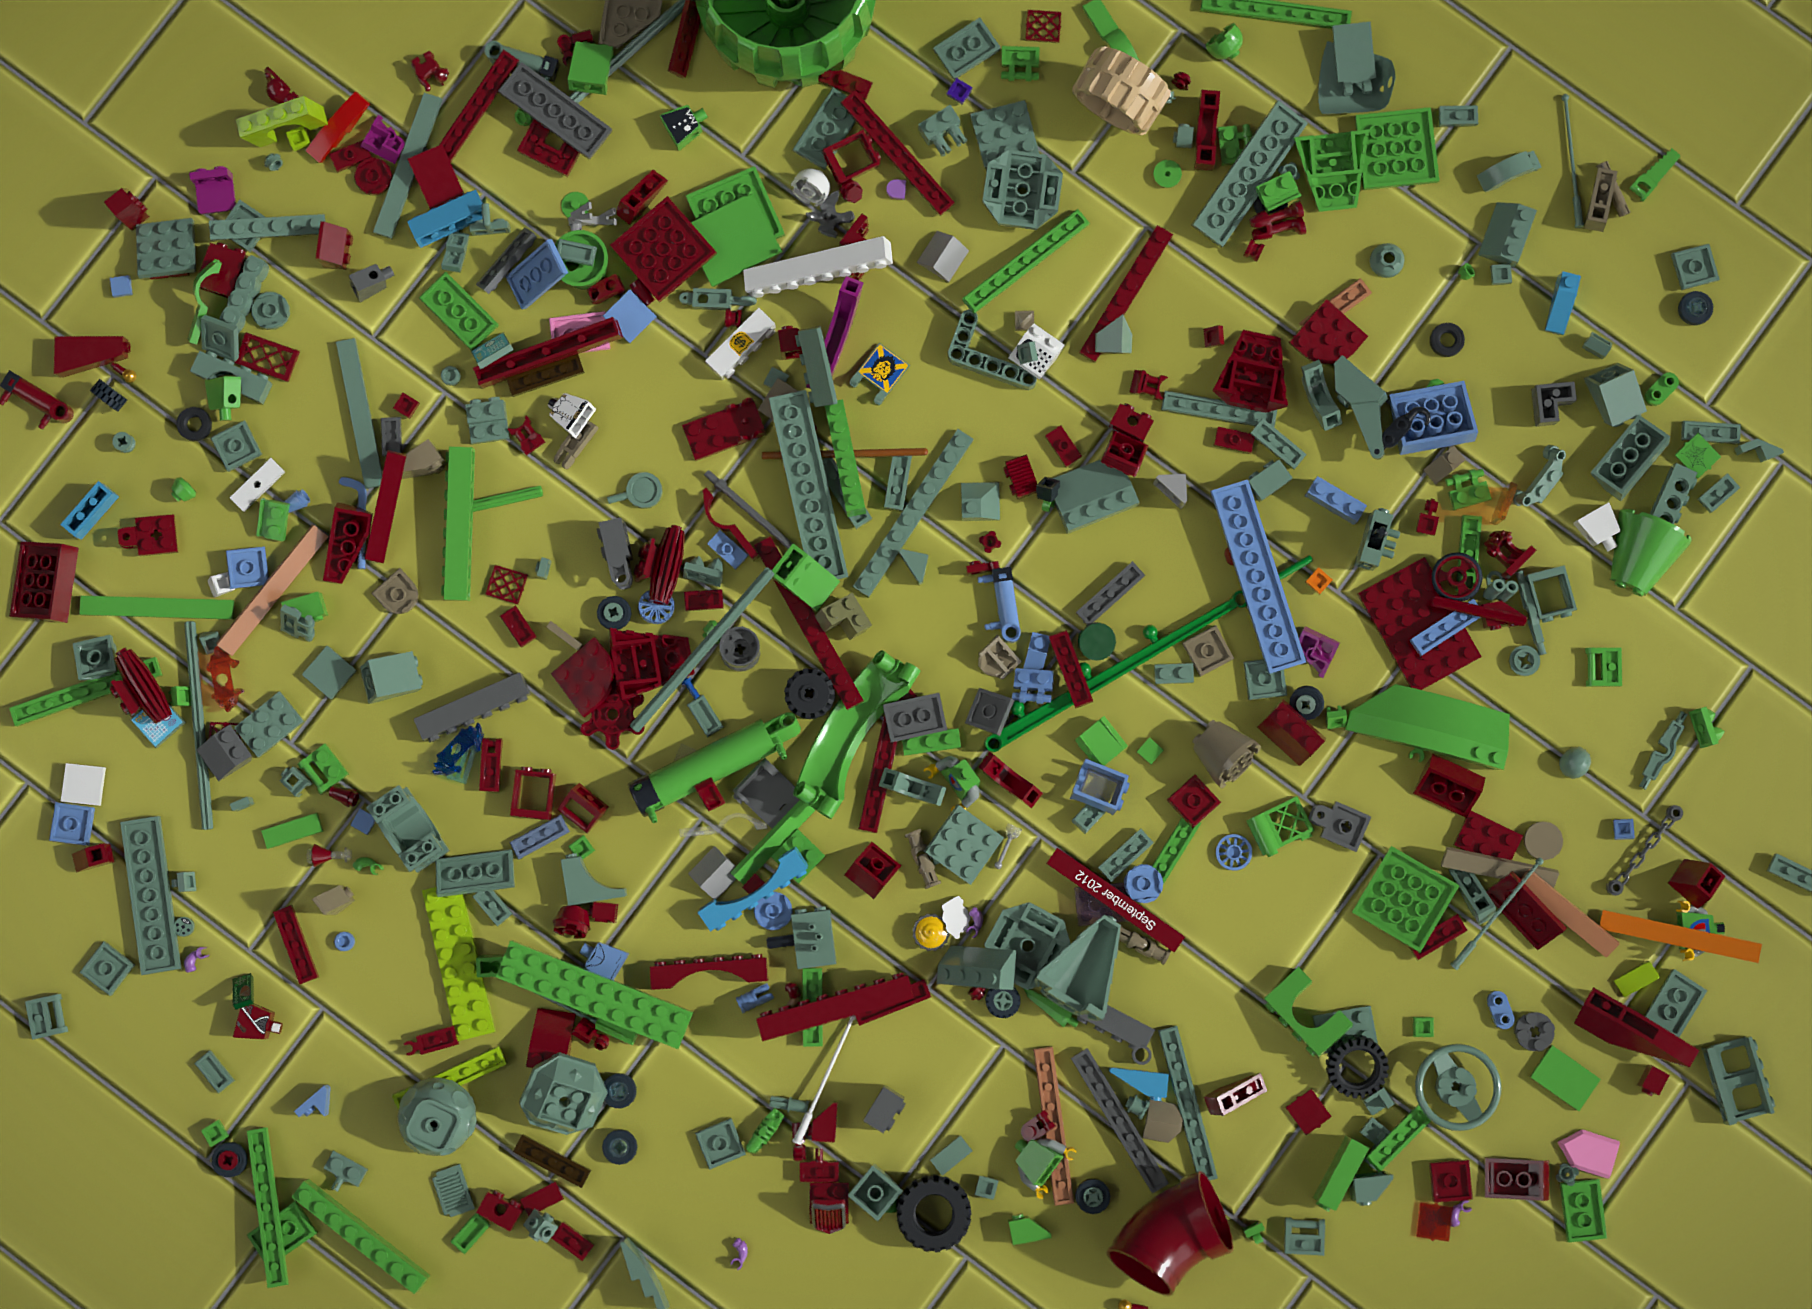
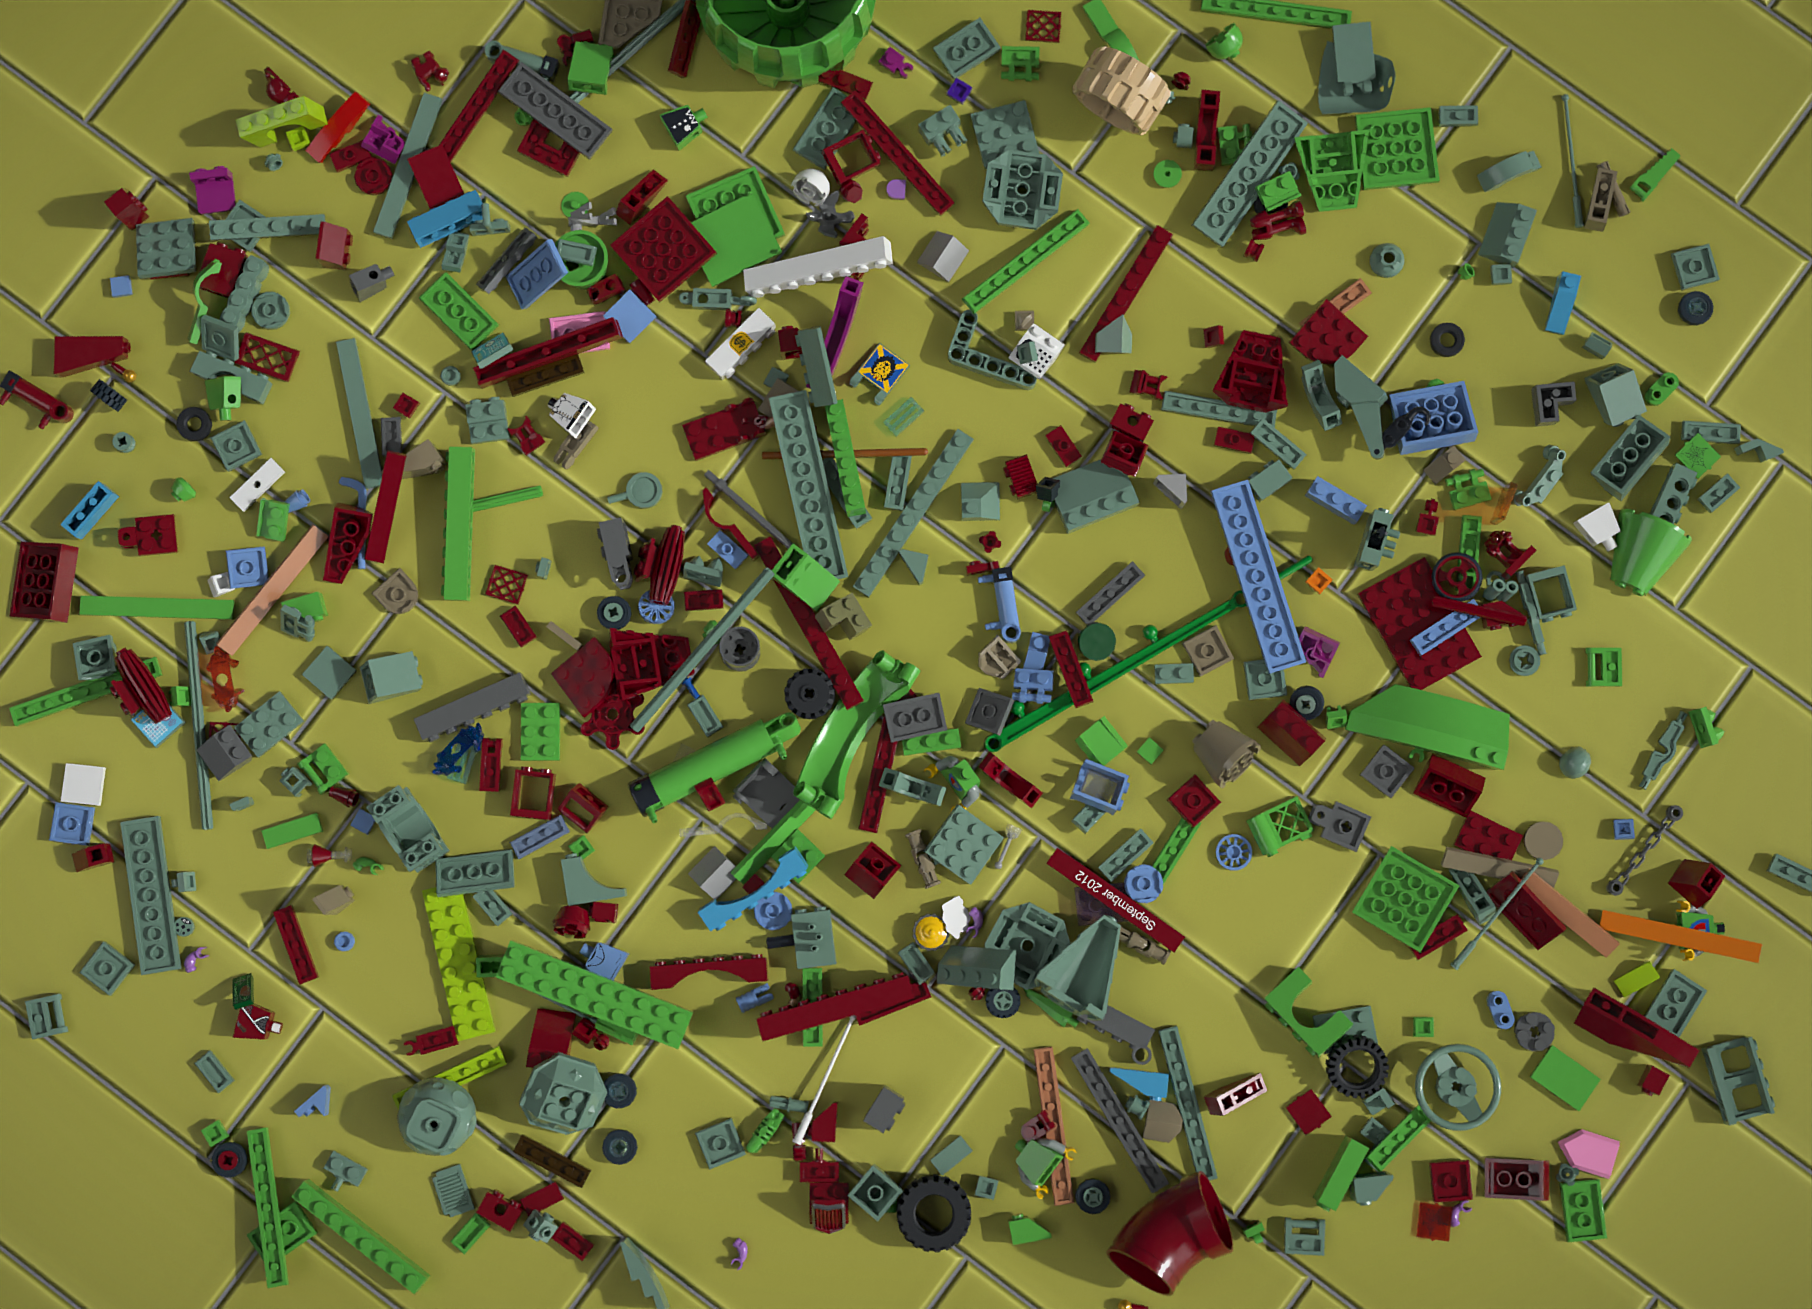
(540, 731): none -> bright green plate
(764, 421): none -> dark red arm
(892, 427): none -> clear light blue tile
(894, 61): none -> magenta plate
(916, 963): none -> sand green tile
(1387, 771): none -> dark grey plate

